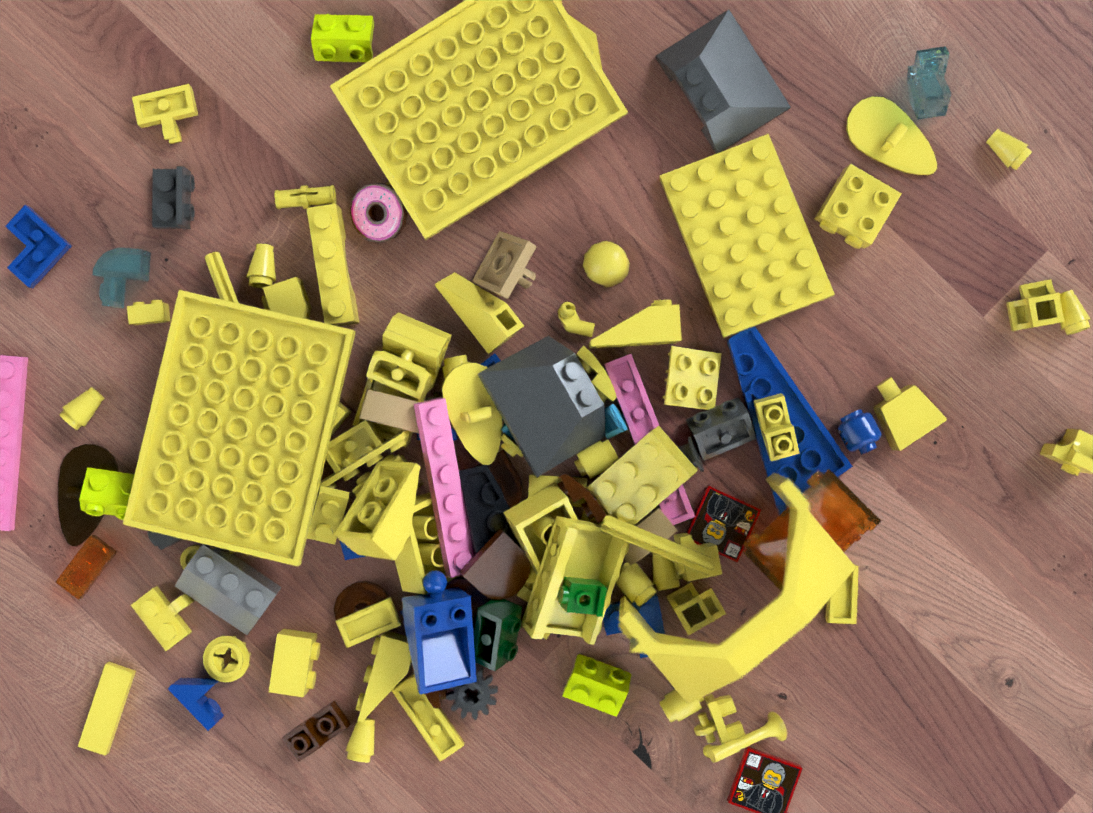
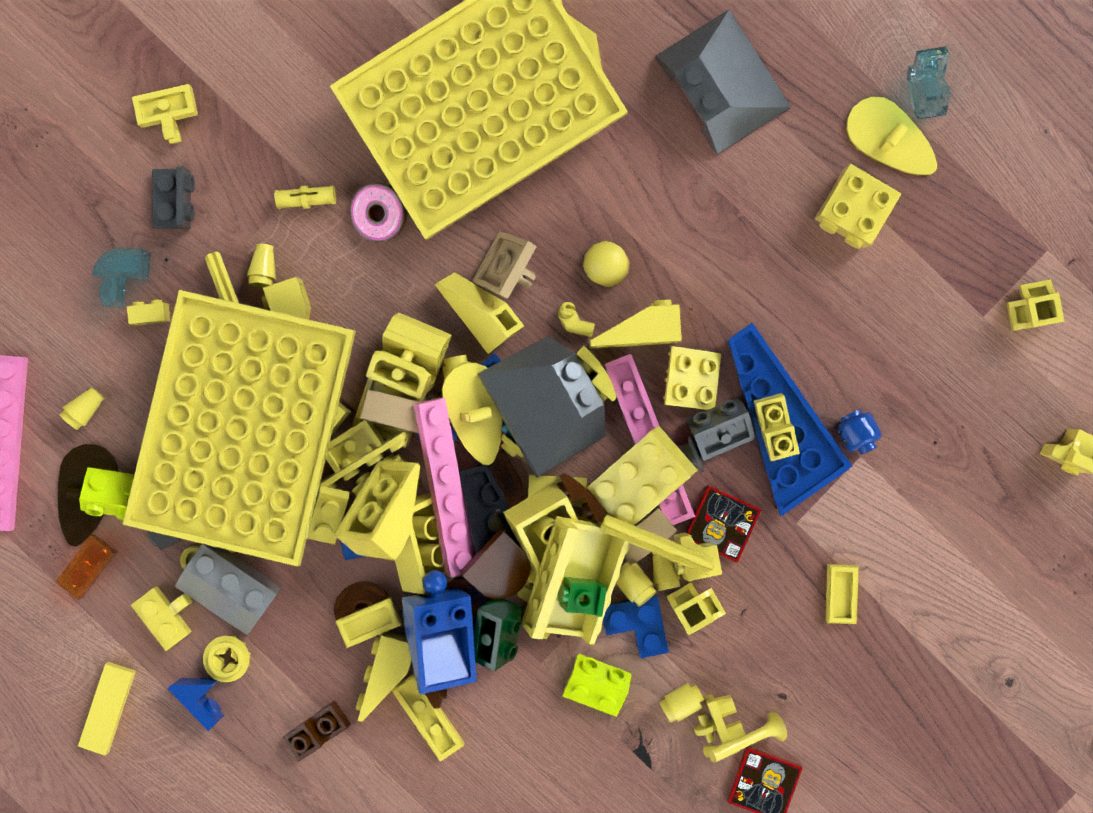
(42, 248): blue plate -> none
(294, 663): light yellow brick -> none
(333, 277): light yellow arch -> none
(342, 38): neon yellow bracket -> none
(361, 742): light yellow cone -> none
(472, 703): dark grey gear -> none
(596, 459): light yellow brick -> none
(614, 421): medium azure slope -> none
(746, 236): light yellow plate -> none
(811, 576): light yellow panel -> none
(831, 505): clear orange windscreen -> none
(905, 414): light yellow torso -> none
(1008, 149): light yellow cone -> none
(1074, 314): light yellow cone -> none

